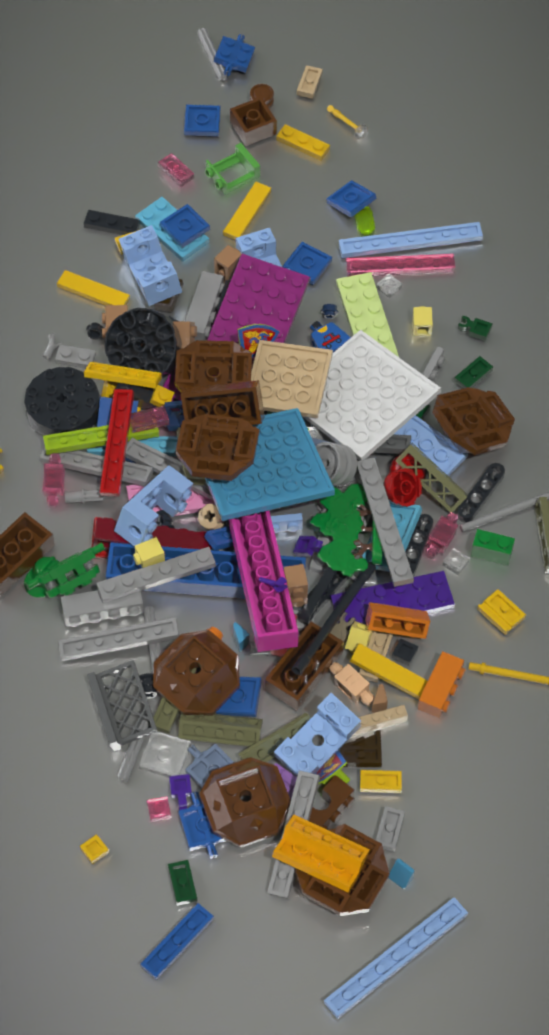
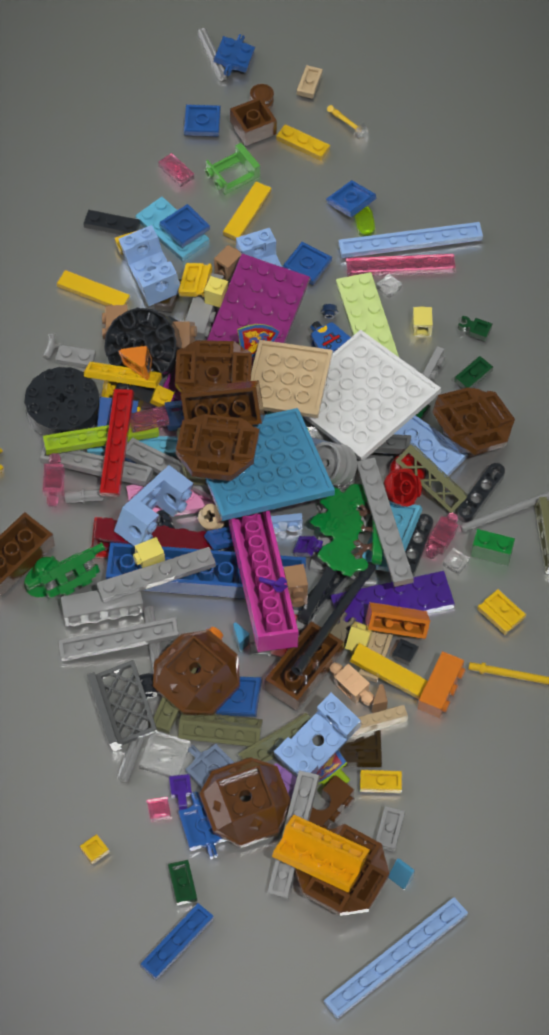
(94, 330): black plate -> none
(138, 360): none -> orange slope
(195, 279): none -> yellow plate
(215, 291): none -> light yellow brick

